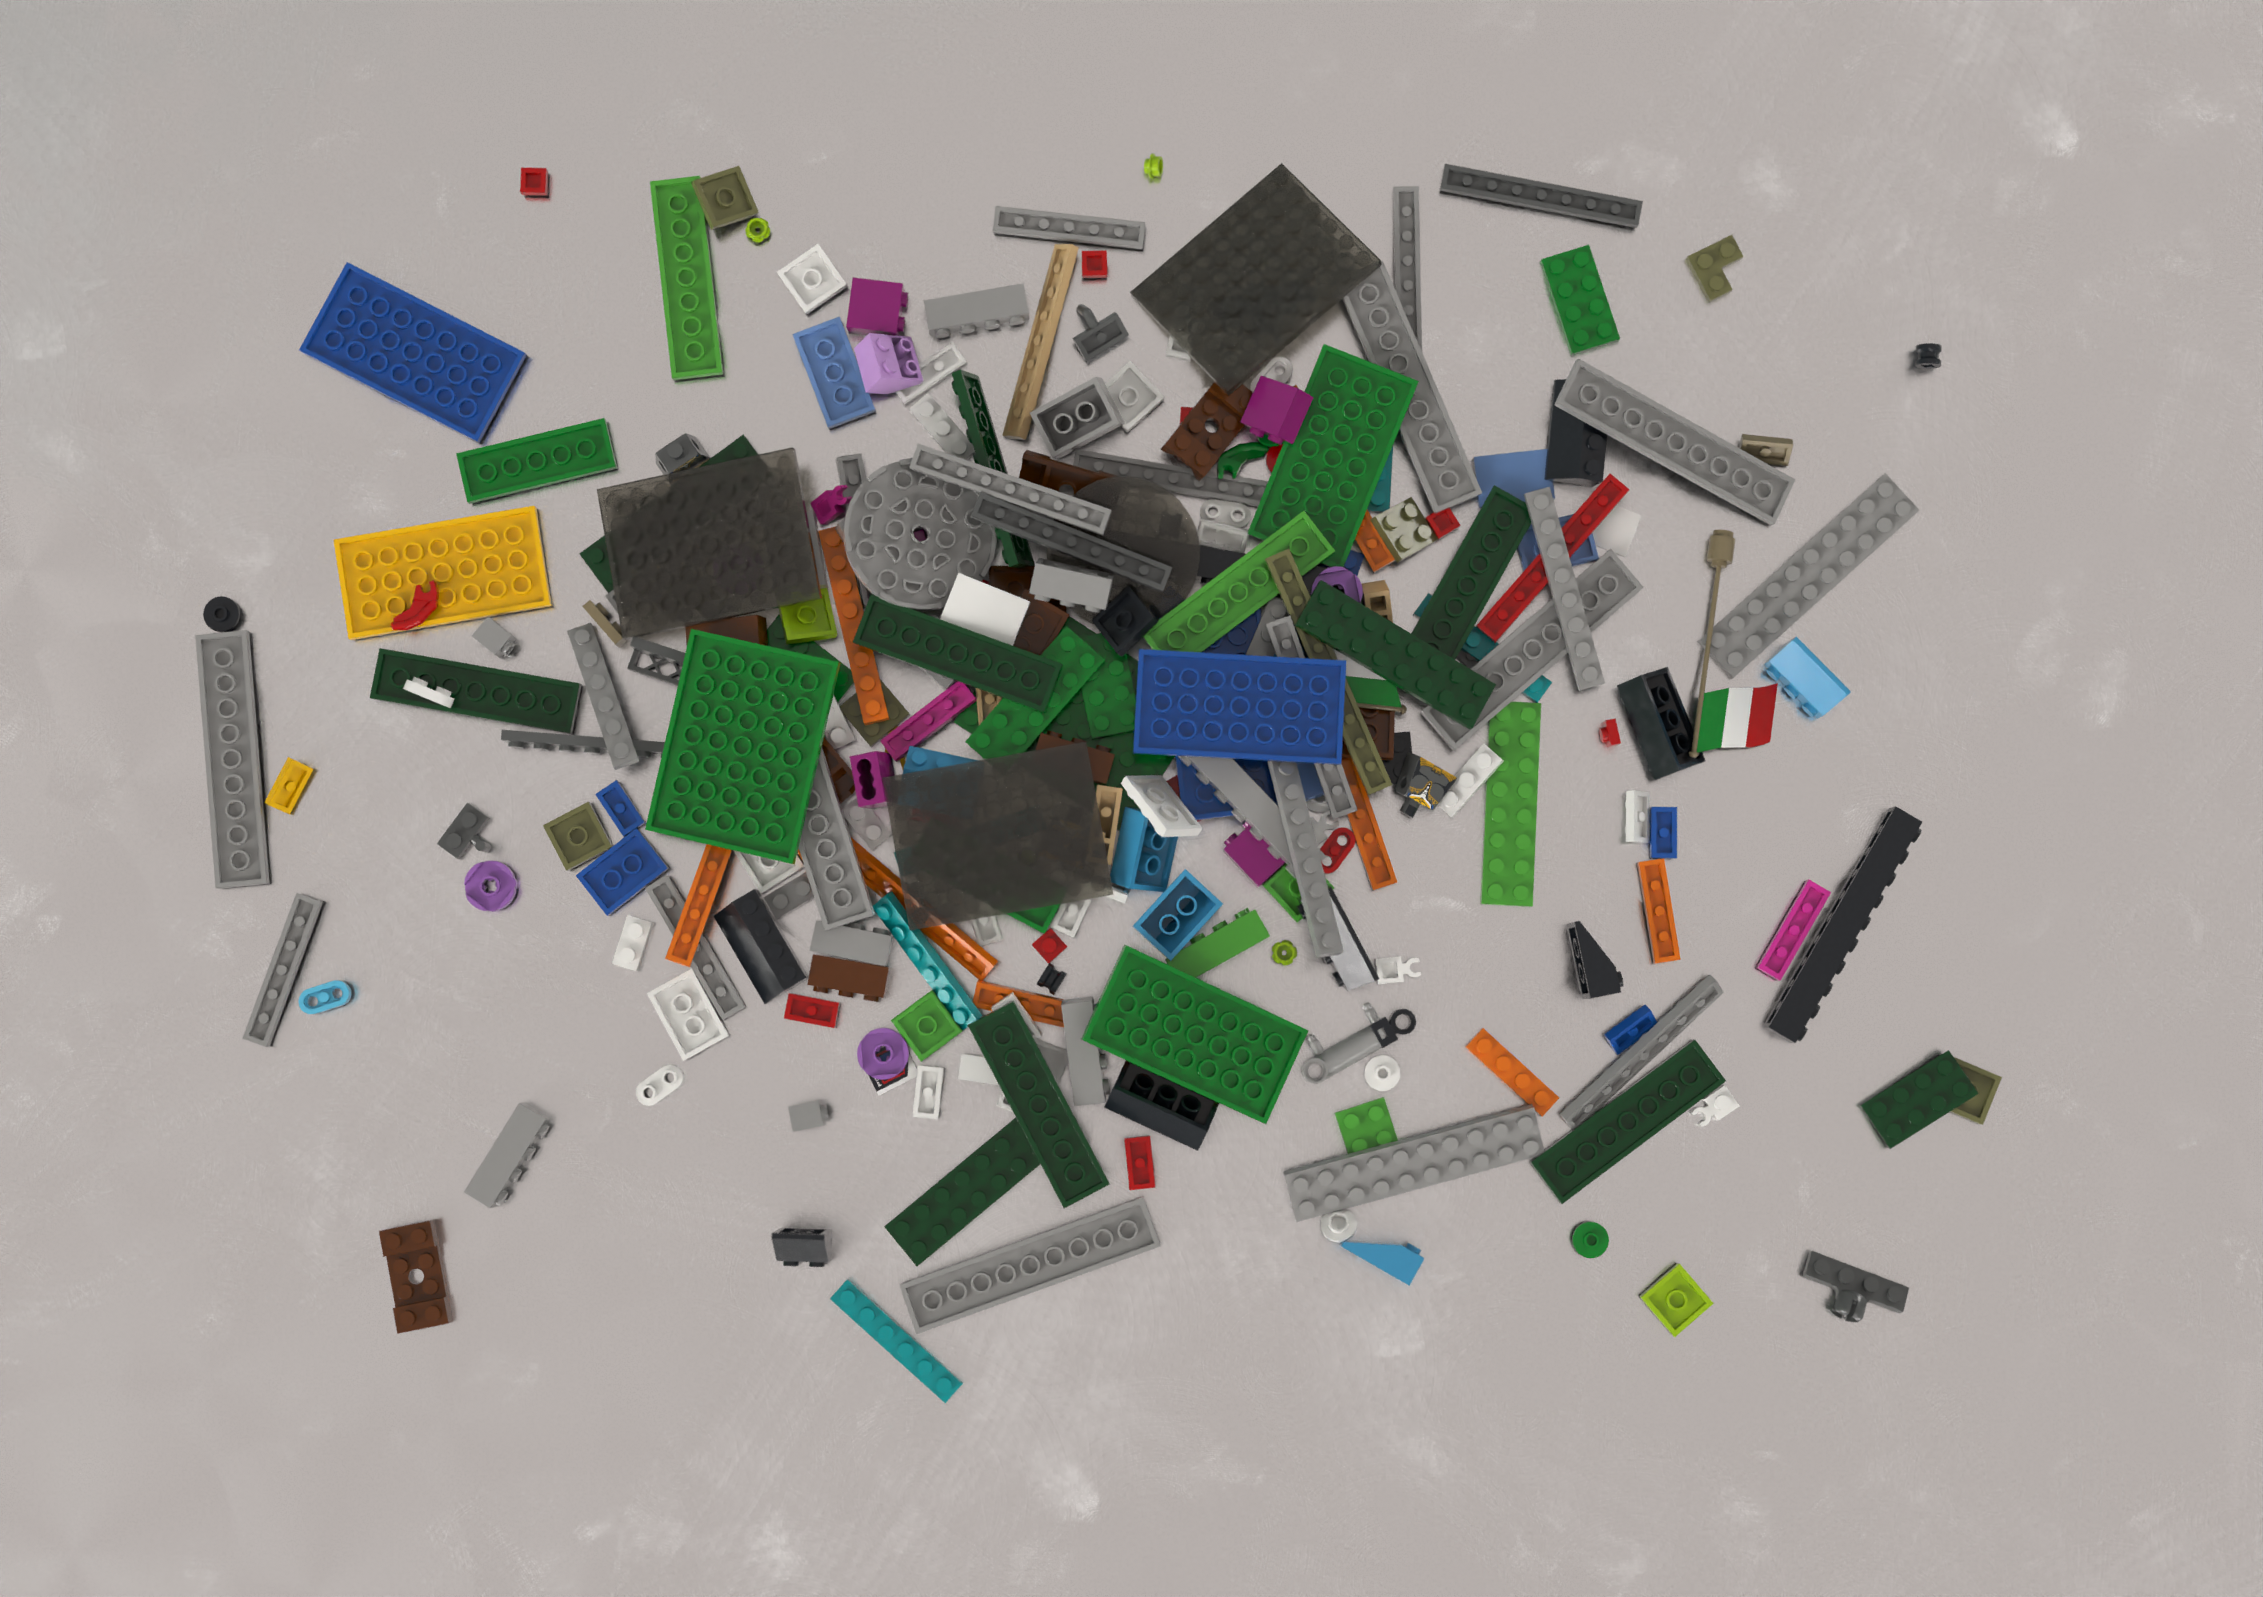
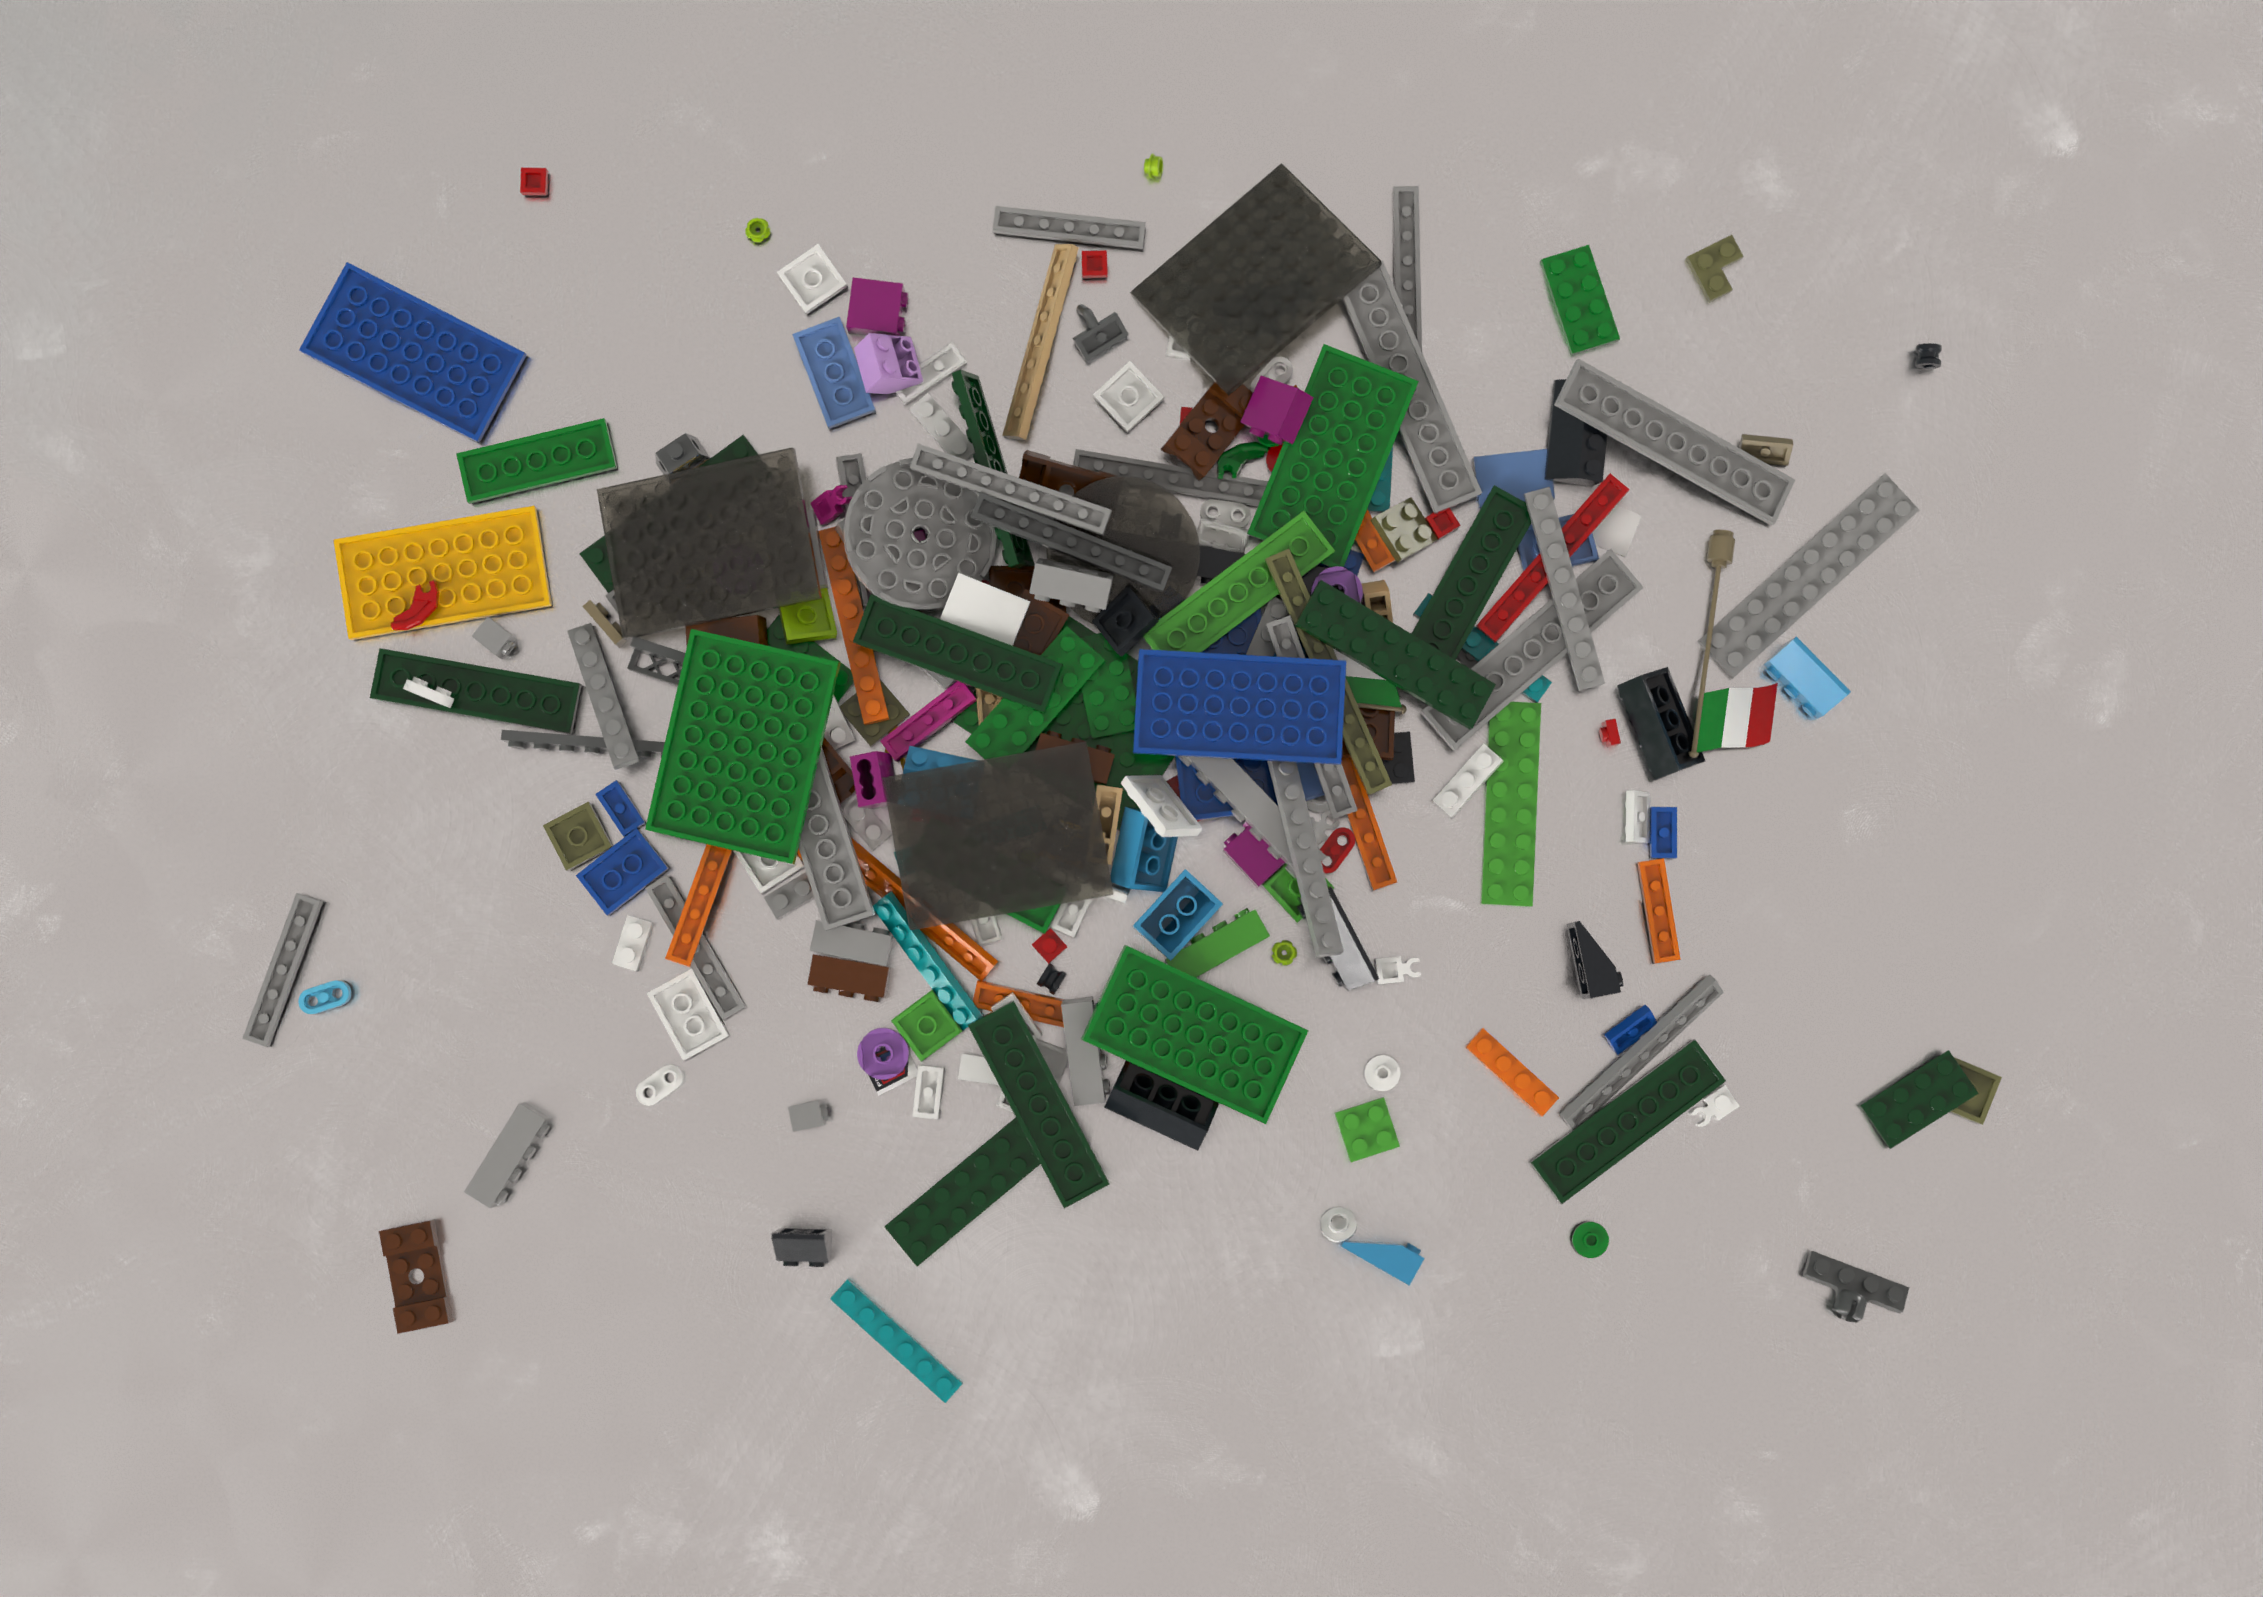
(221, 614): black piece -> none
(232, 759): light grey plate -> none
(288, 785): yellow plate -> none
(465, 831): dark grey plate -> none
(494, 900): medium lavender plate -> none
(686, 279): bright green plate -> none
(725, 197): olive plate -> none
(761, 946): black slope -> none
(811, 1010): red plate -> none
(976, 310): light grey brick -> none
(1029, 1265): light grey plate -> none
(1077, 417): light grey brick -> none
(1139, 1162): red plate -> none
(1357, 1046): light grey piece -> none
(1414, 1162): light grey plate -> none
(1422, 784): dark grey torso -> none
(1541, 195): dark grey plate -> none
(1676, 1299): lime plate -> none
(1793, 930): dark pink plate -> none
(1843, 924): black brick -> none

